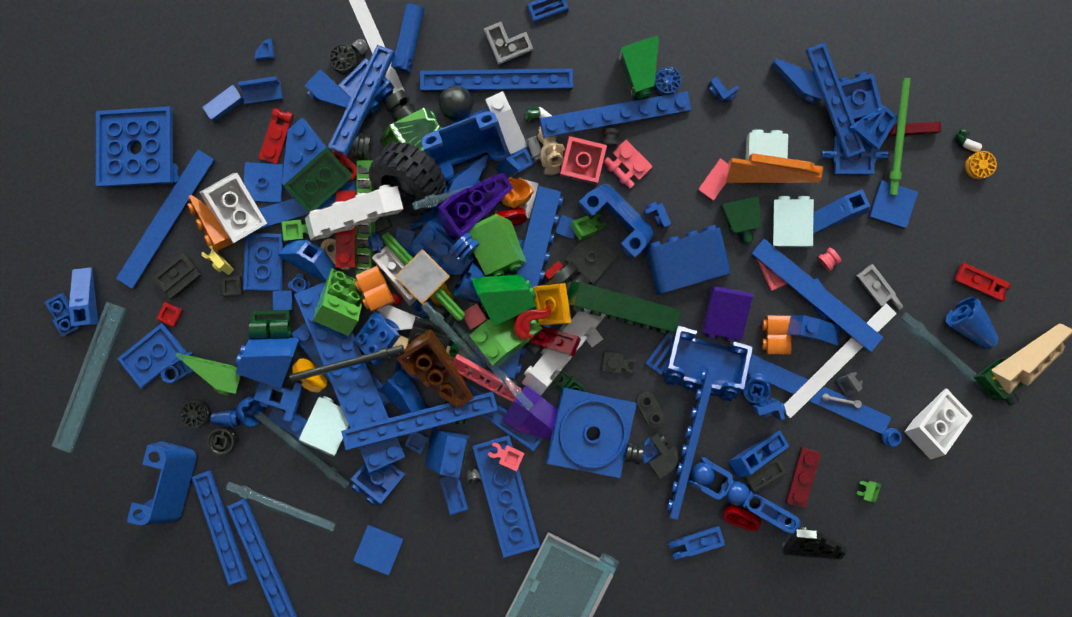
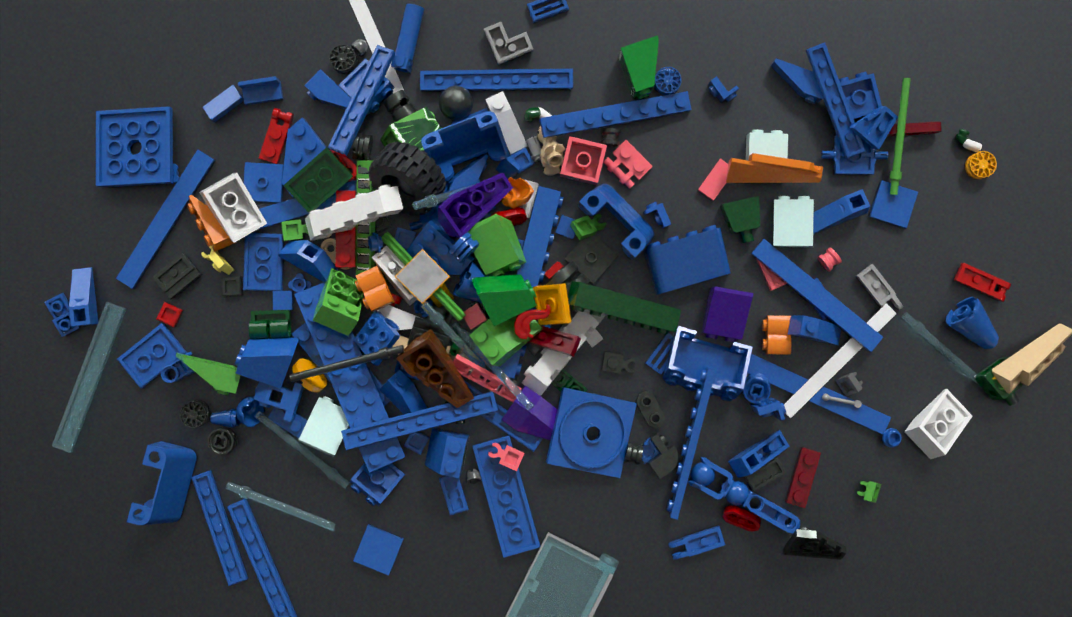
(265, 50): blue tile -> none

